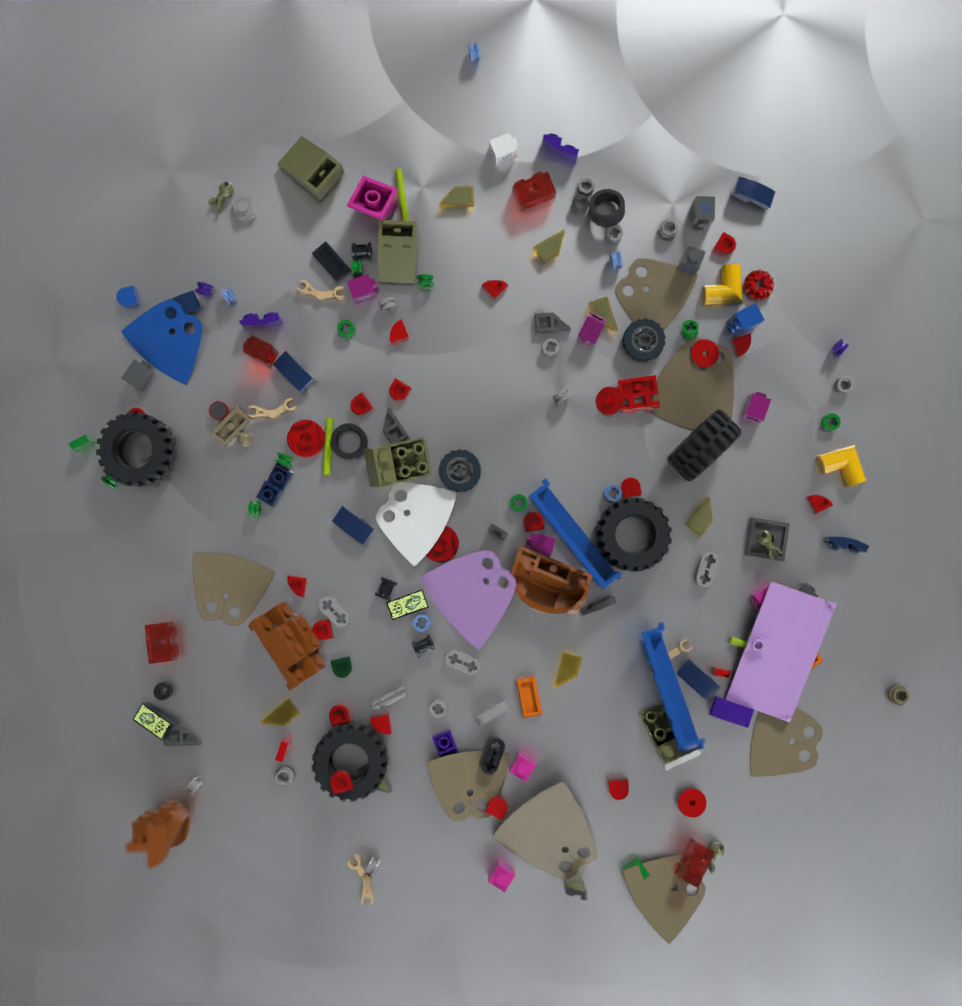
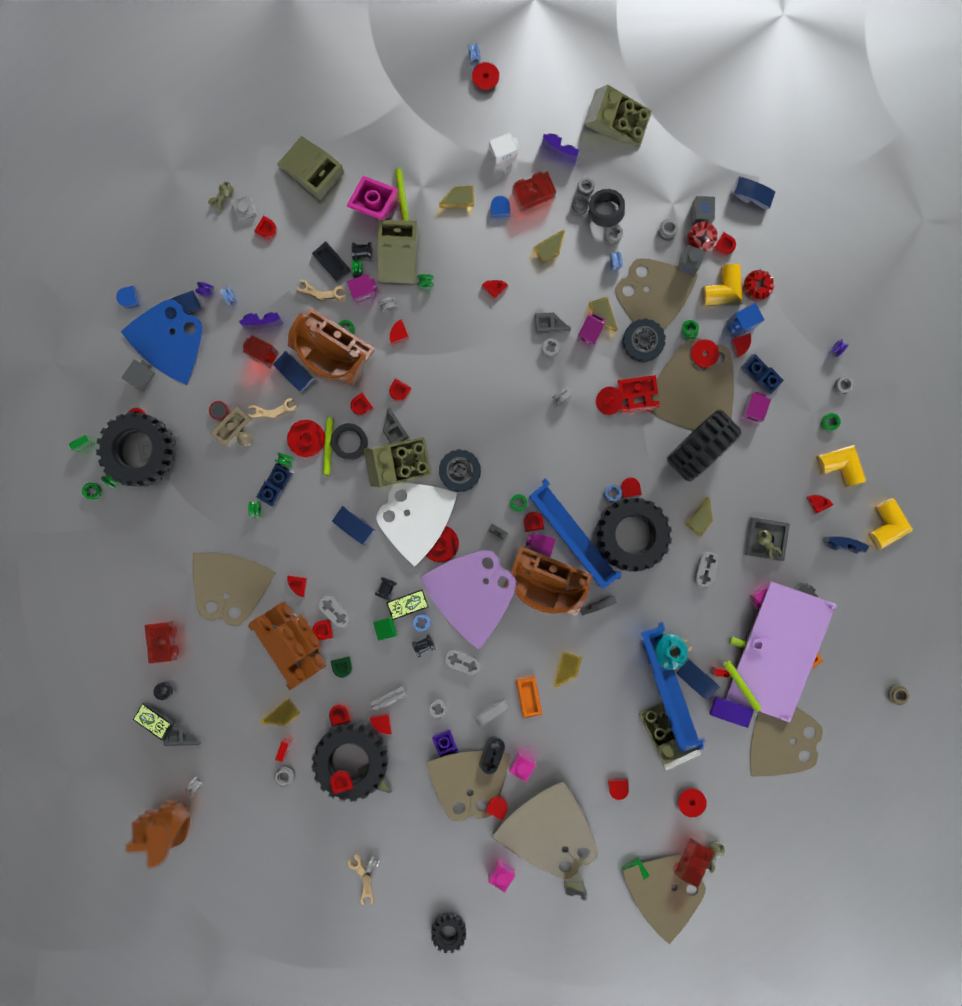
(86, 494): none -> green bush
(266, 228): none -> red tile
(330, 349): none -> dark orange piece
(385, 628): none -> green tile
(457, 924): none -> black tyre
(485, 75): none -> red piece
(500, 206): none -> blue tile
(617, 116): none -> olive slope
(662, 651): none -> teal piece
(698, 230): none -> red gear
(742, 686): none -> lime piece
(762, 375): none -> dark blue slope
(895, 524): none -> yellow brick

